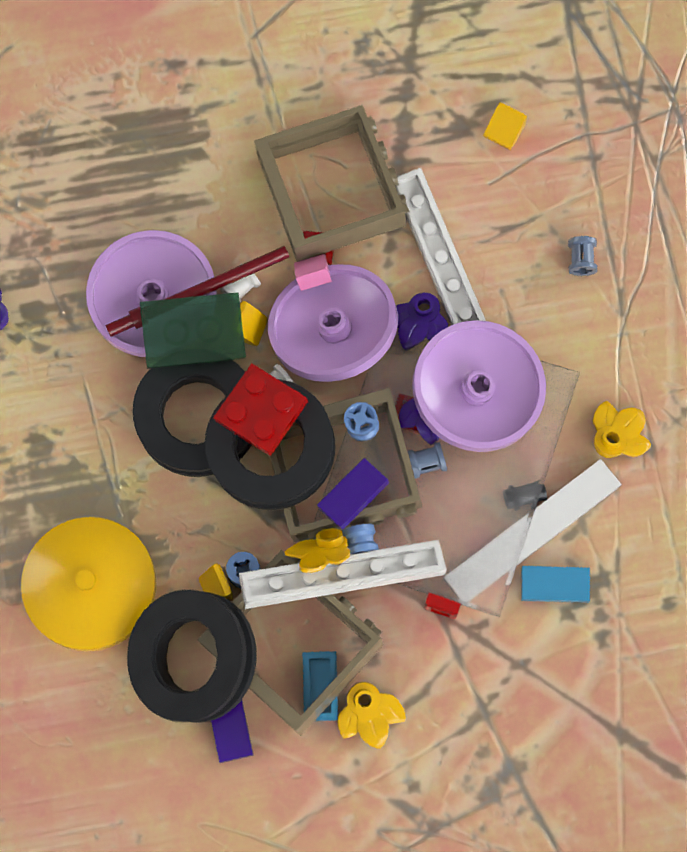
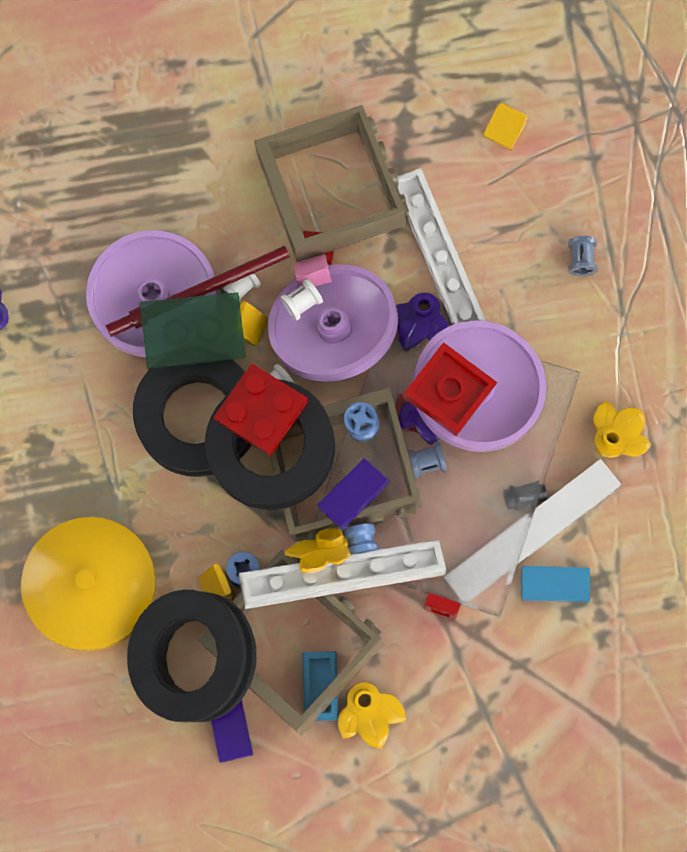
(301, 299): none -> white bush
(449, 389): none -> red plate

